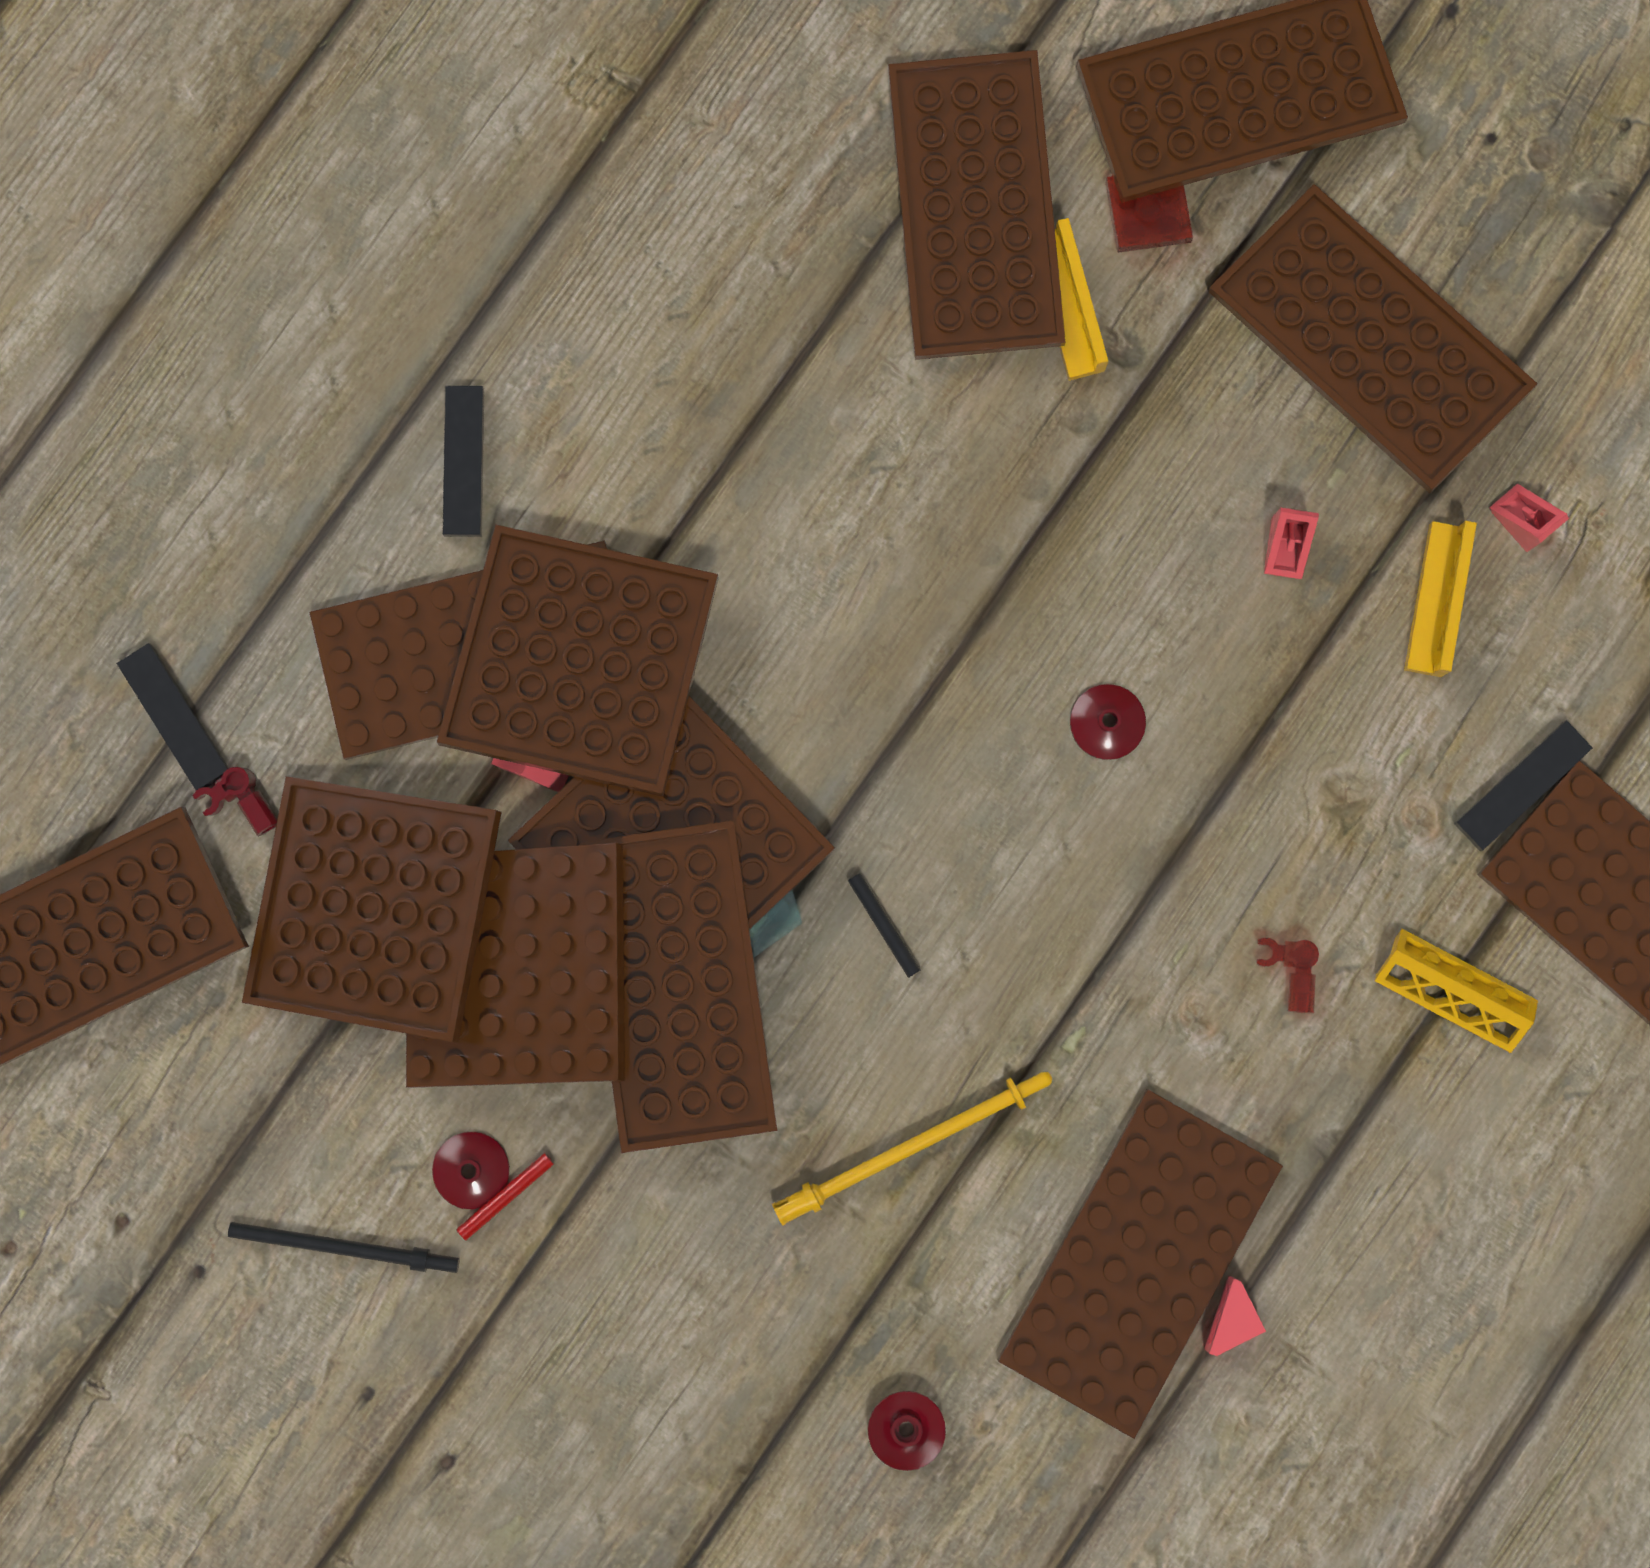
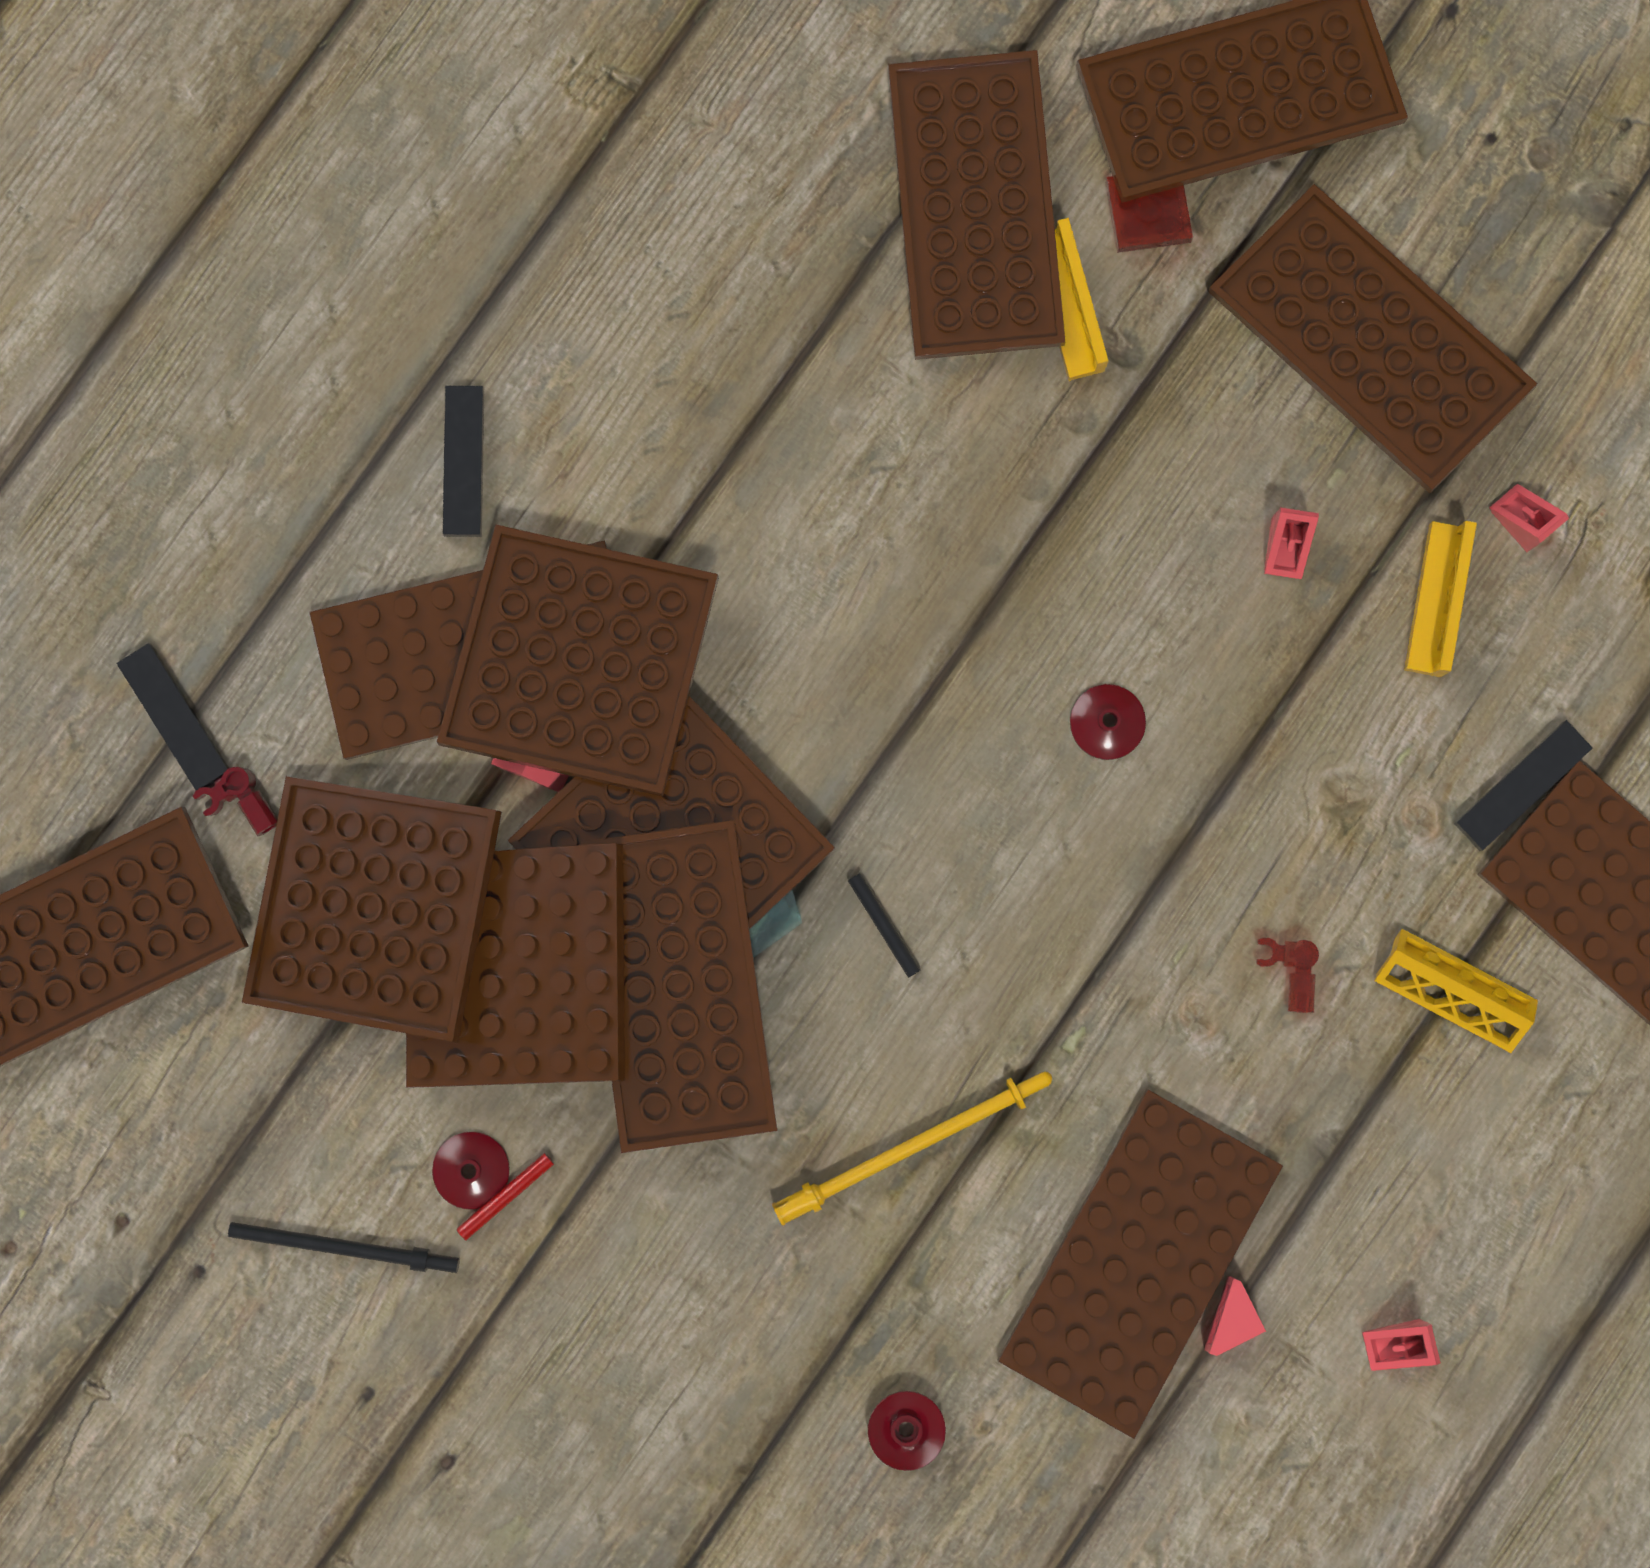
(1401, 1346): none -> coral slope

